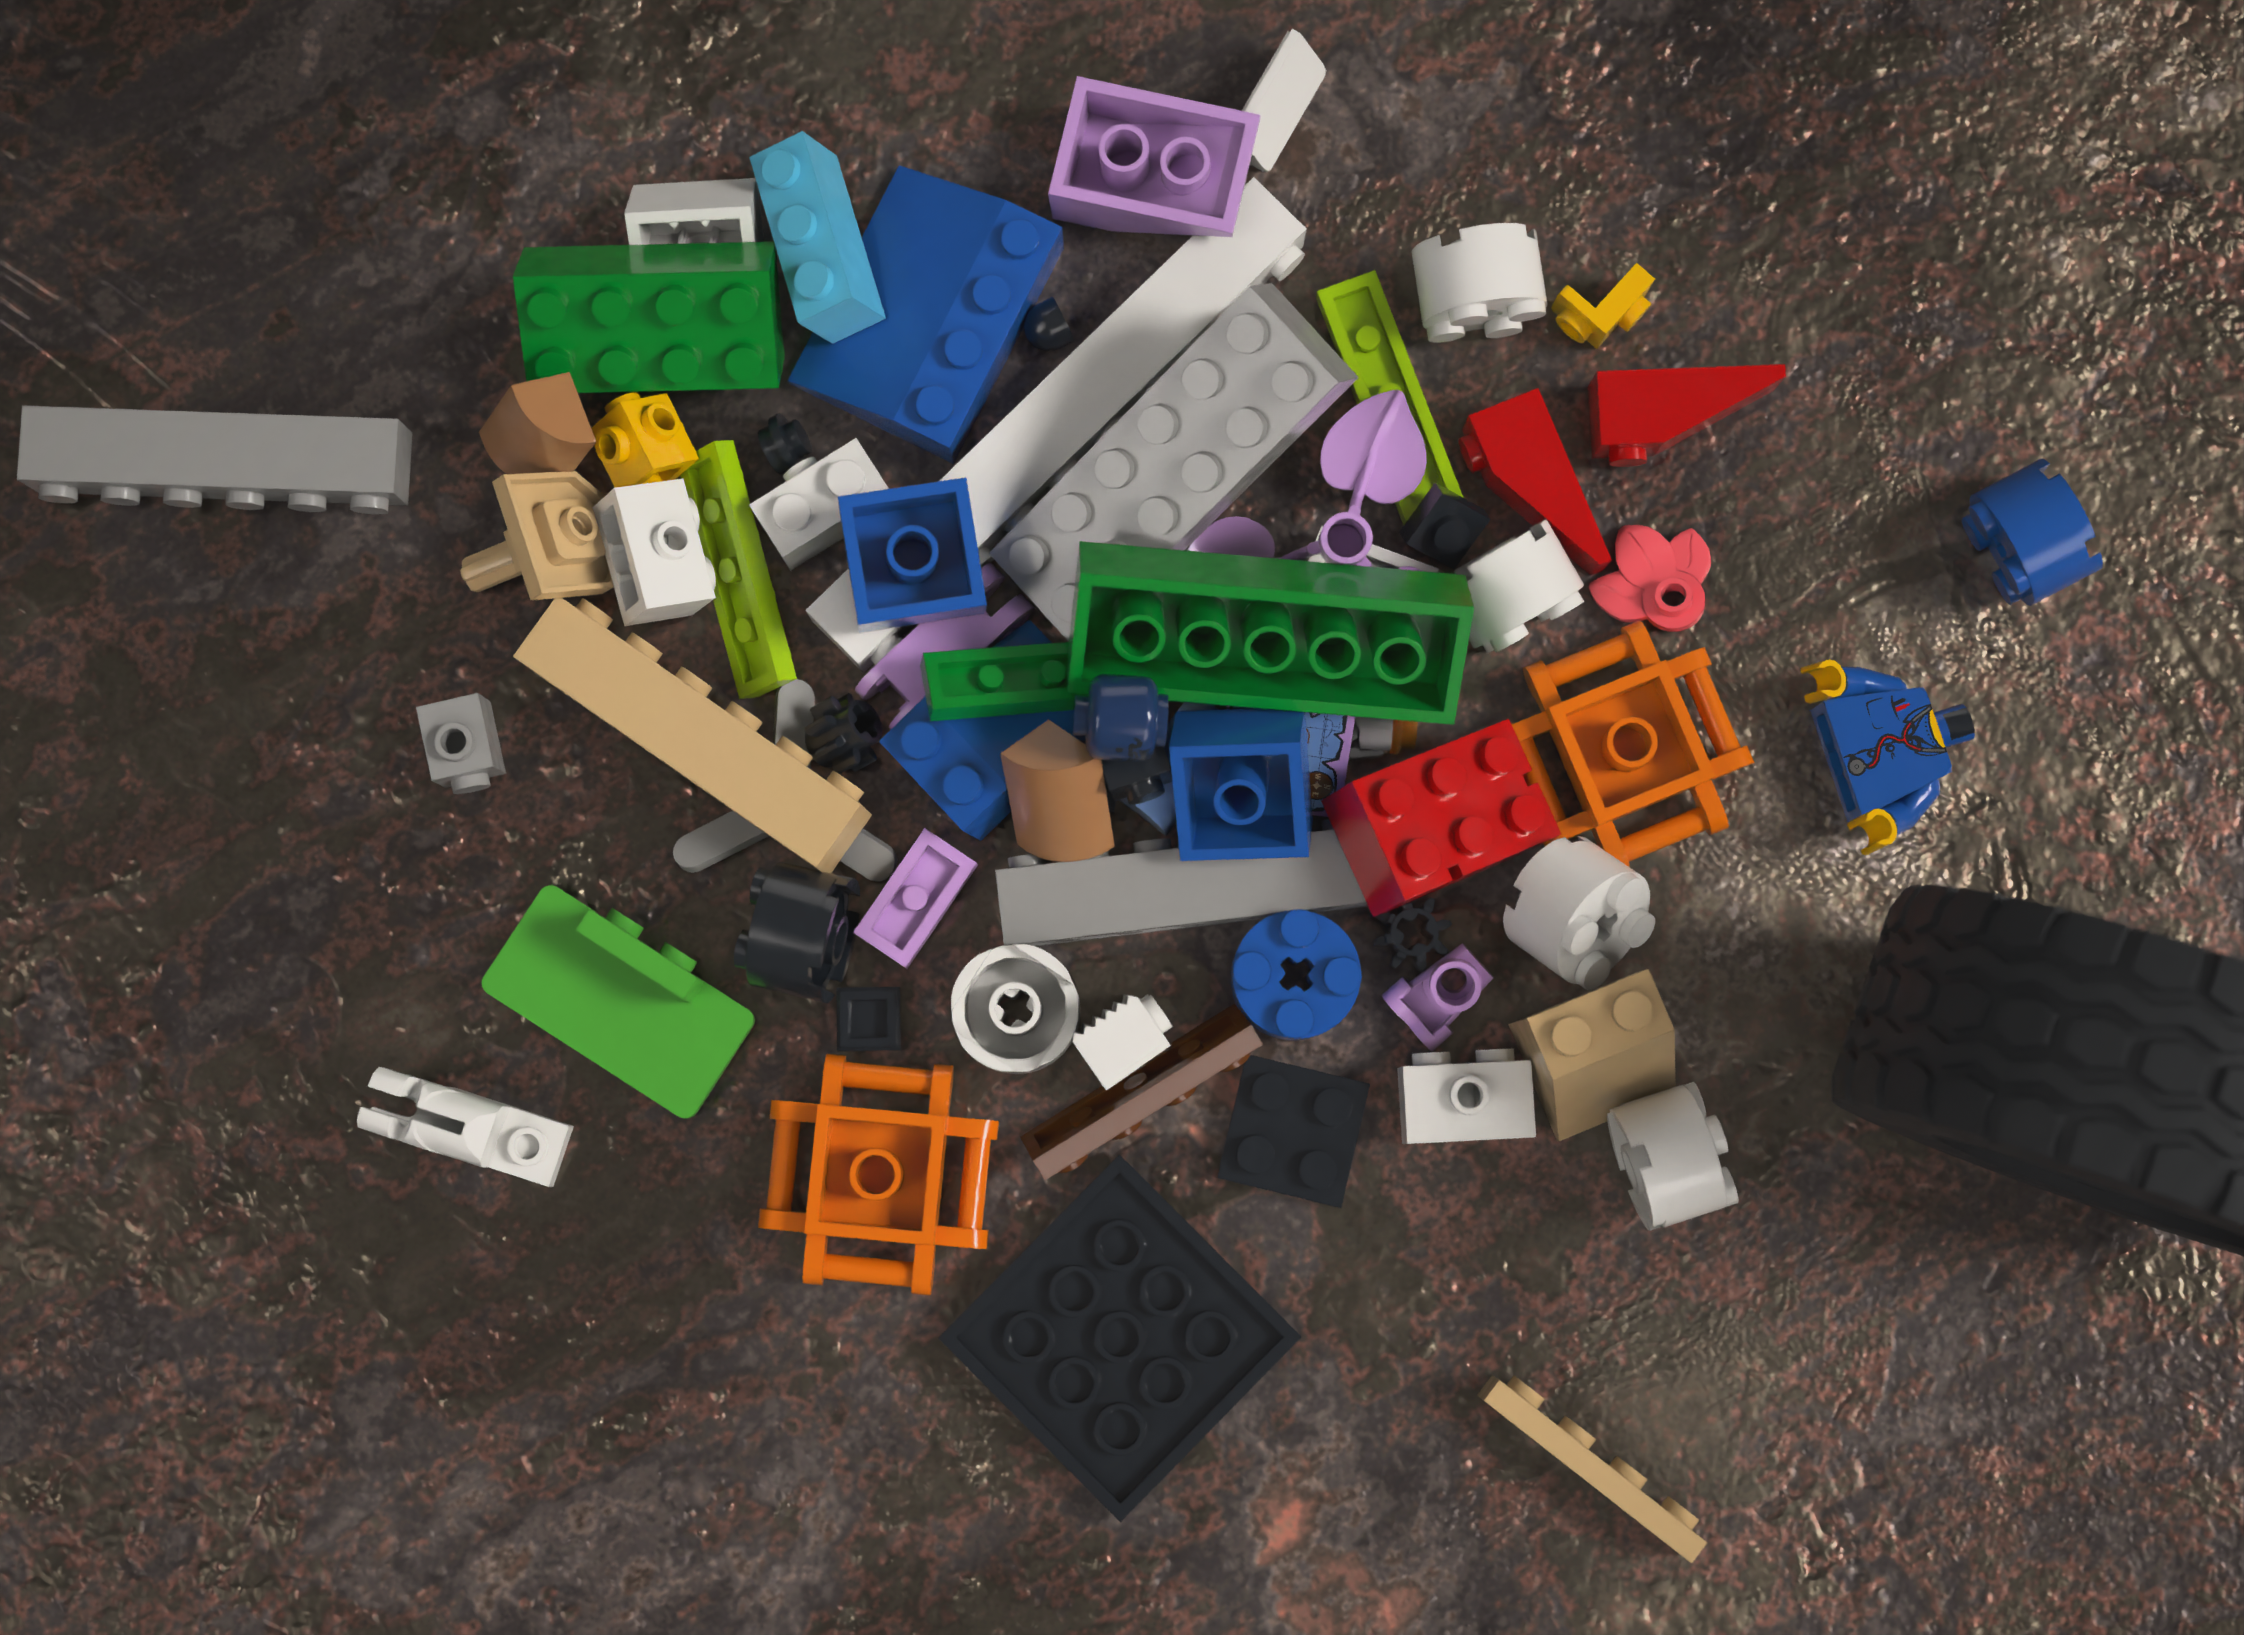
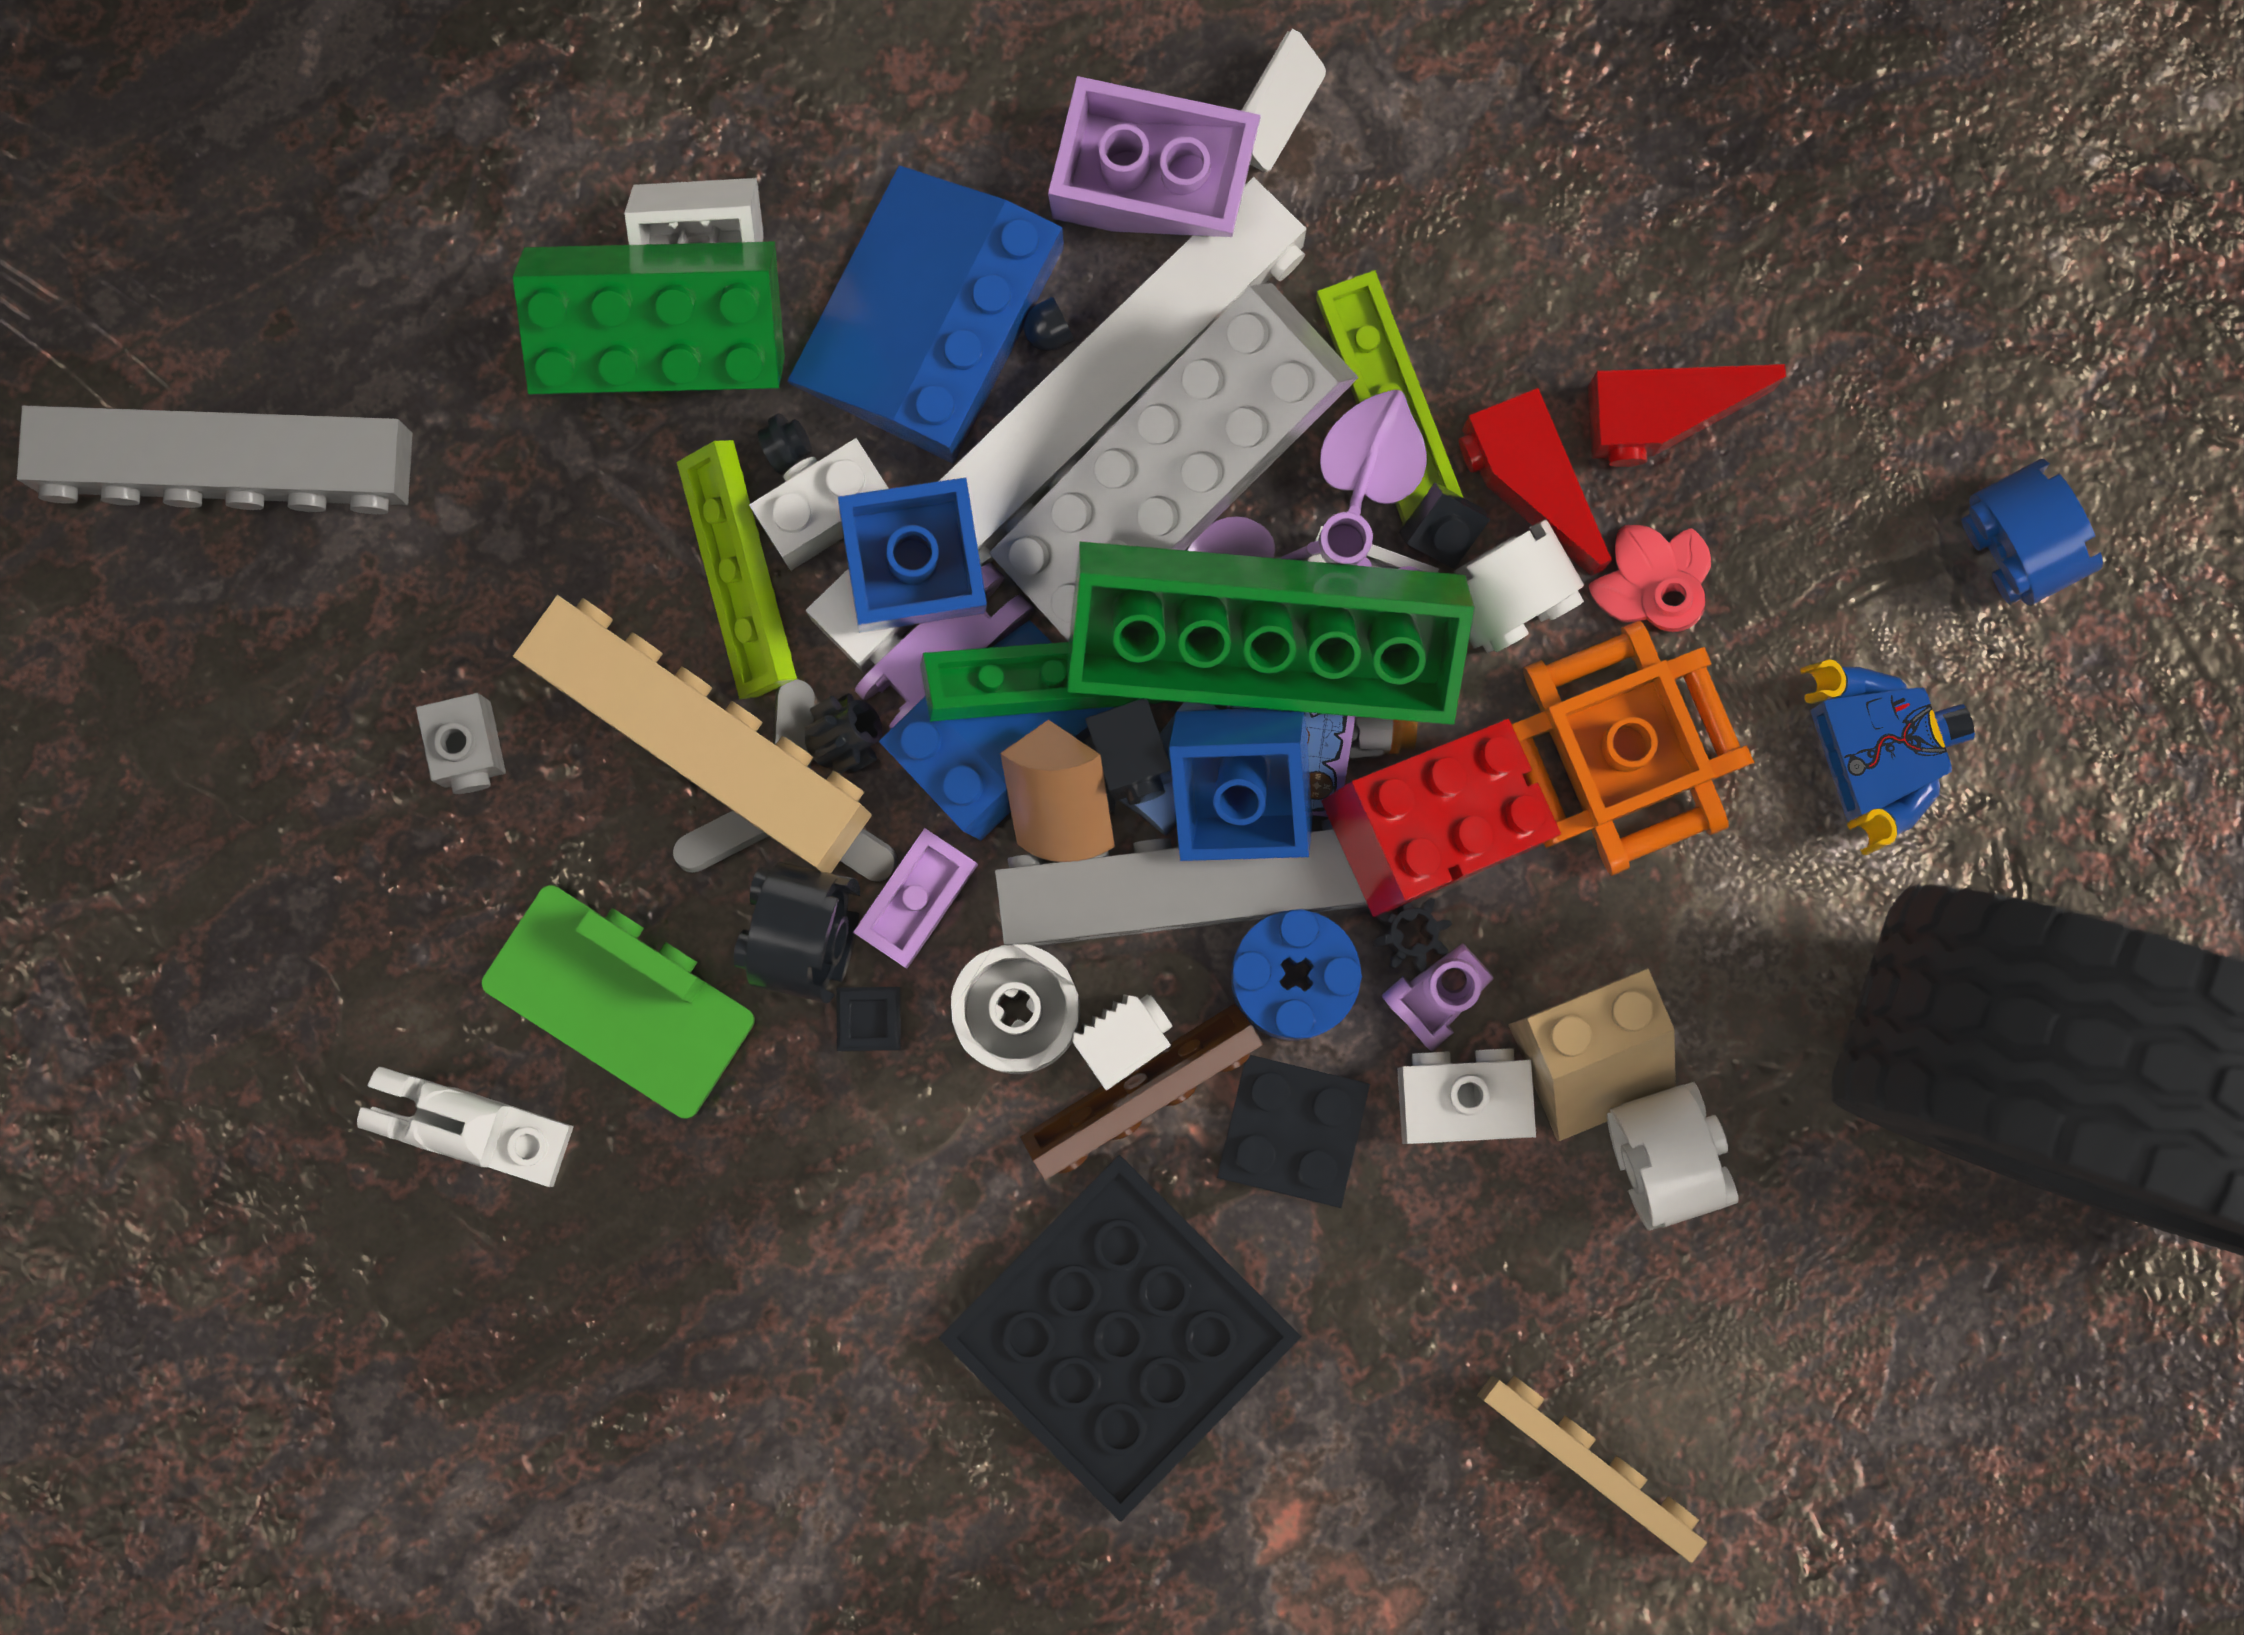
(538, 427): medium nougat brick -> none
(548, 538): tan piece -> none
(642, 440): yellow brick -> none
(655, 551): white brick -> none
(817, 238): medium azure brick -> none
(877, 1174): orange brick -> none
(1121, 718): dark blue head -> none
(1480, 282): white brick -> none
(1579, 911): white brick -> none
(1620, 307): yellow bracket -> none

